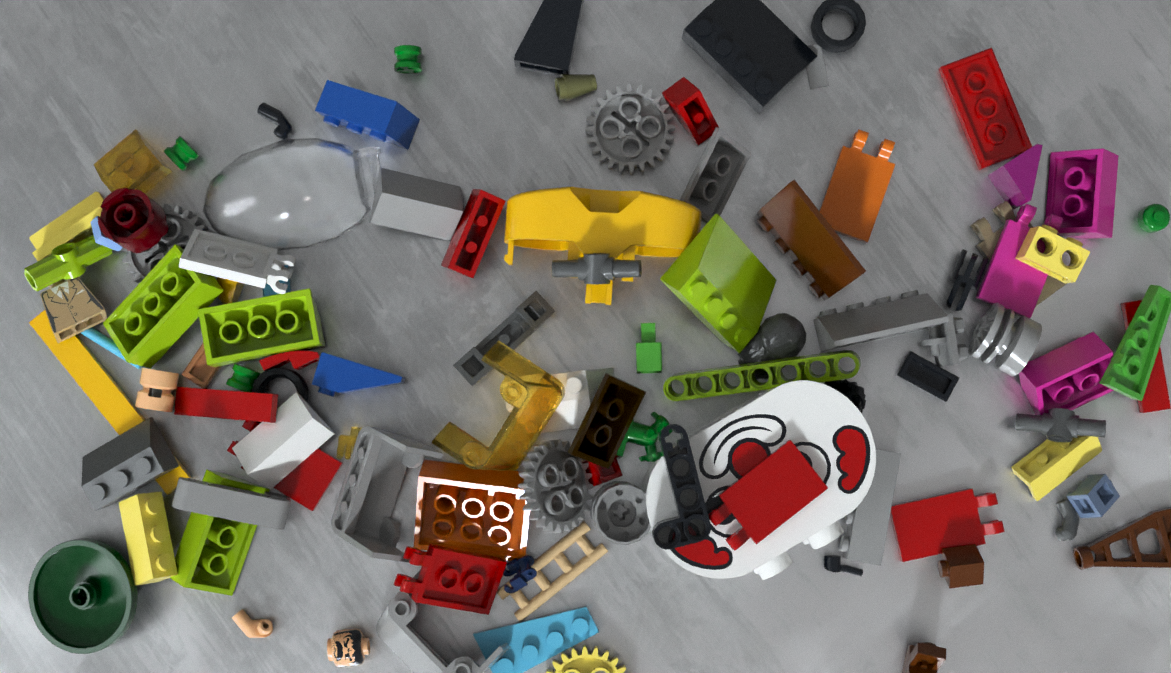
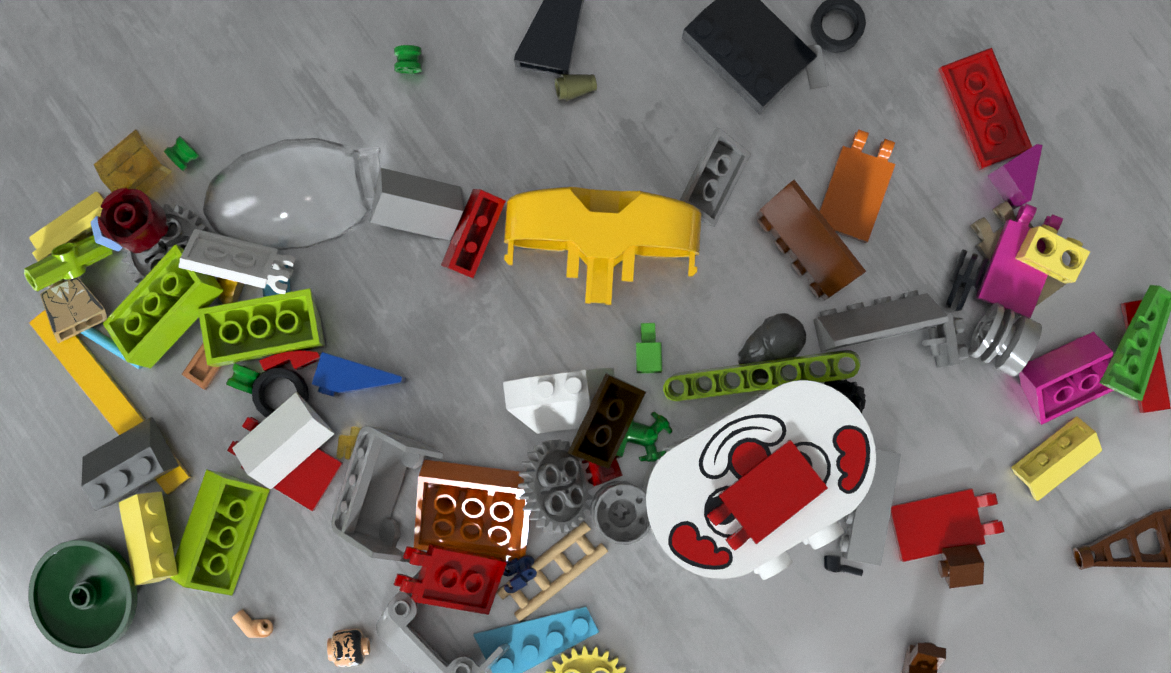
(159, 380): light nougat wheel -> none
(226, 404): red tile -> none
(232, 503): light grey beam -> none
(277, 117): black arm -> none
(367, 114): blue wedge -> none
(511, 332): dark grey slope -> none
(534, 400): clear yellow windscreen -> none
(596, 268): dark grey pin -> none
(647, 112): light grey gear -> none
(678, 484): black beam -> none
(690, 110): red slope -> none
(722, 284): lime slope -> none
(928, 376): black tile -> none
(1060, 425): dark grey pin -> none
(1070, 522): dark grey arm -> none
(1083, 192): dark pink slope -> none
(1093, 496): sand blue brick -> none
(1153, 218): green piece -> none

